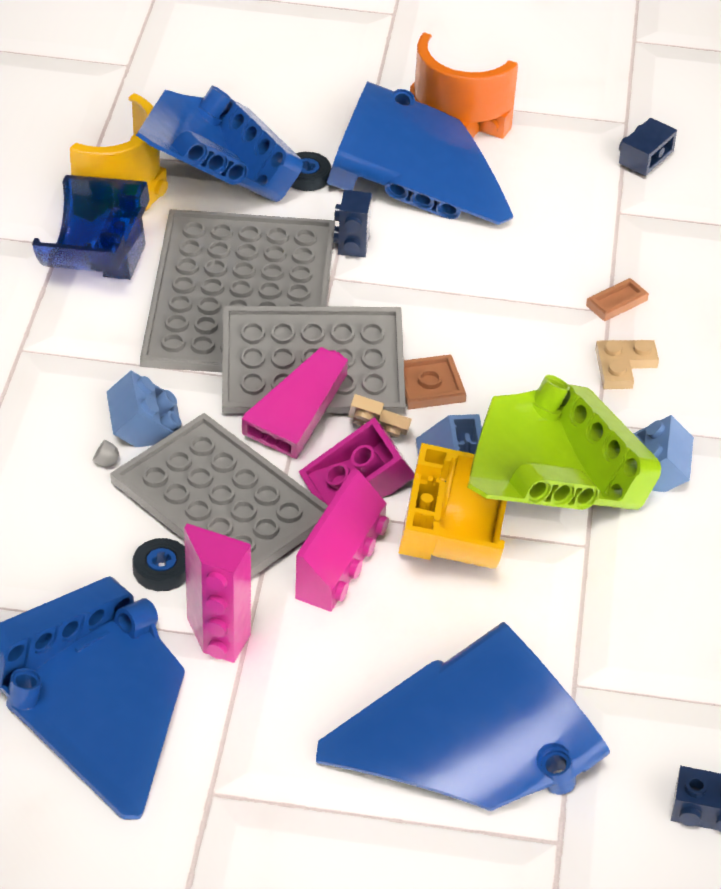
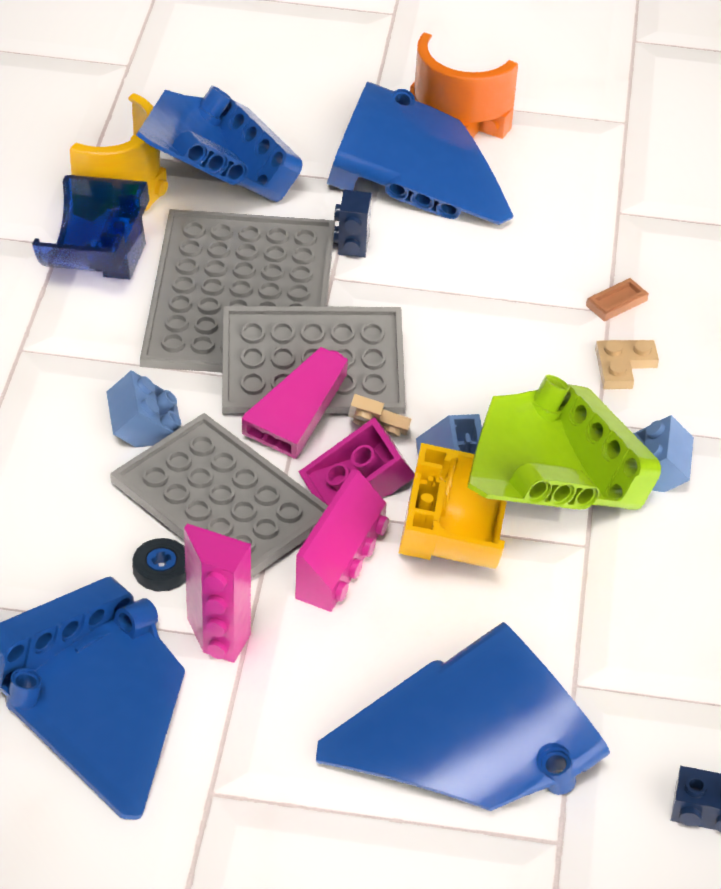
(106, 454): light grey hinge -> none
(313, 173): black bush -> none
(432, 382): nougat tile -> none
(647, 146): dark blue brick -> none

